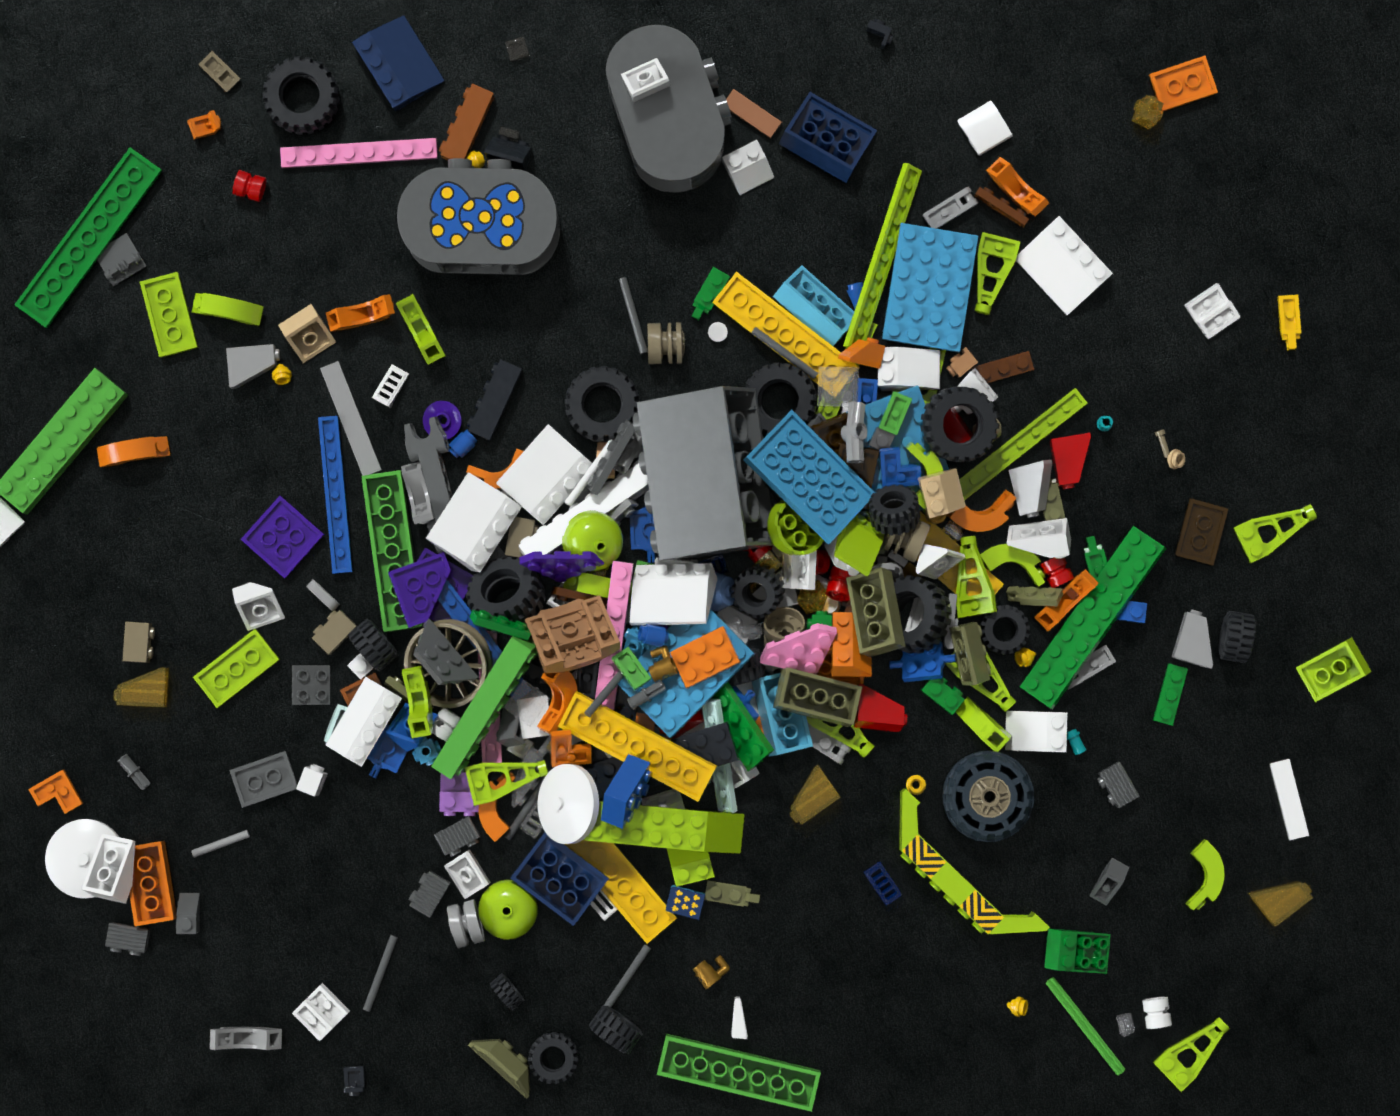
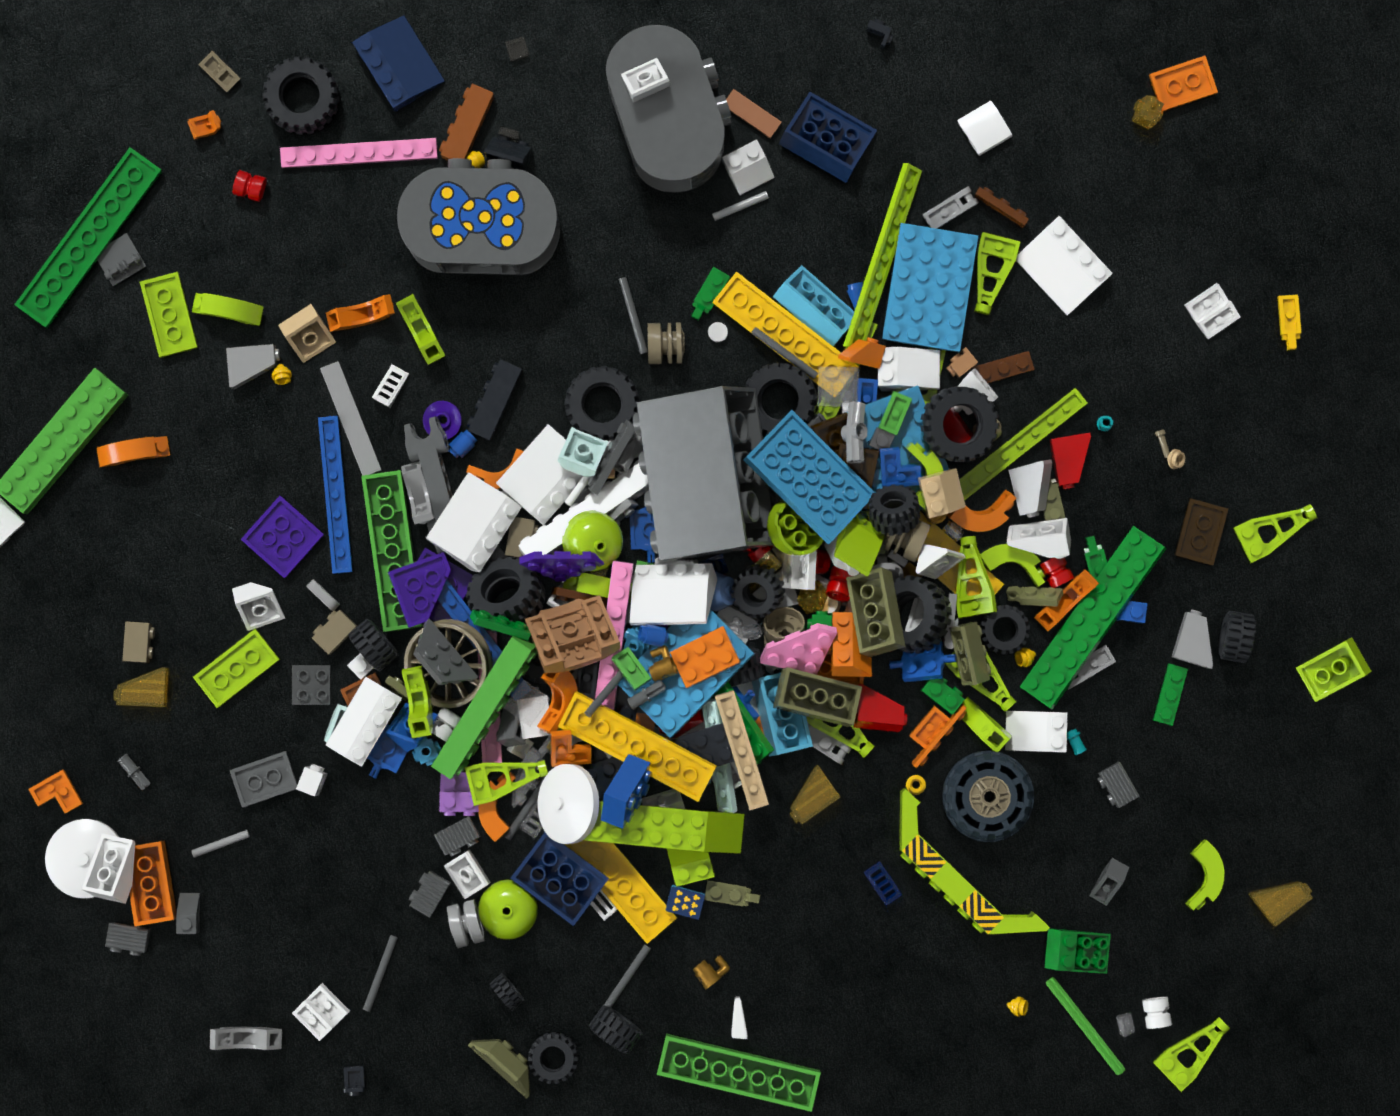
(582, 453): none -> light aqua slope
(741, 205): none -> light grey bar
(741, 750): none -> tan plate
(932, 729): none -> orange bracket
(1016, 188): orange arch -> none
(1289, 799): white tile -> none

